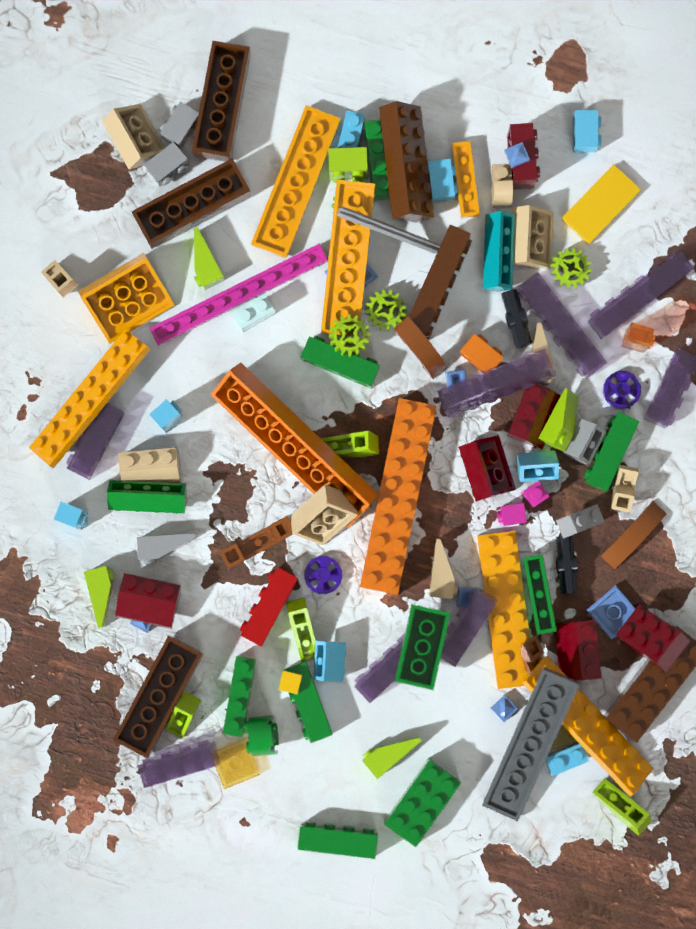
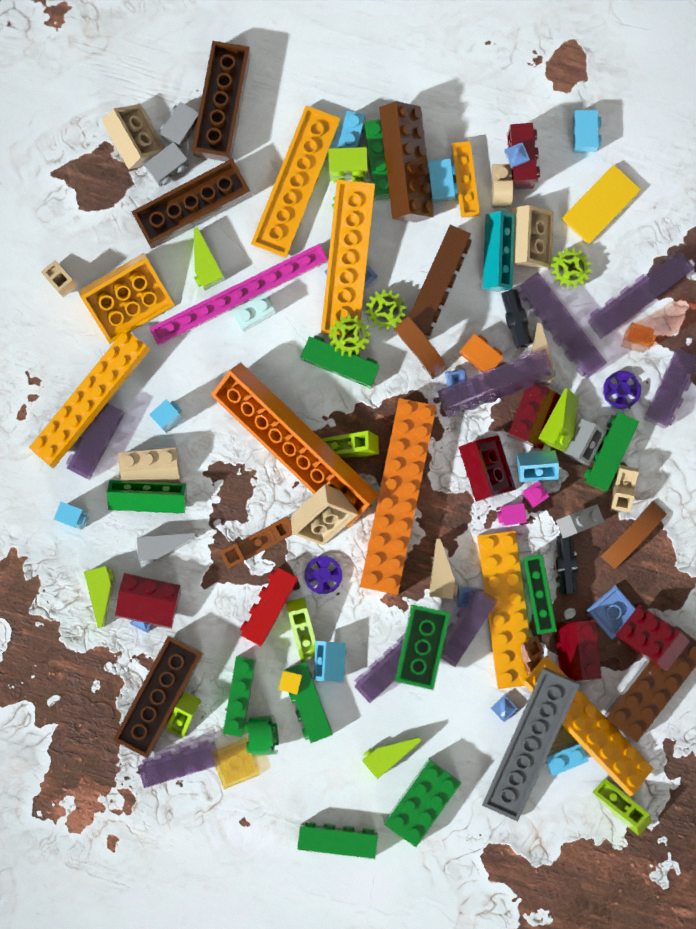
(388, 230): light grey axle -> none

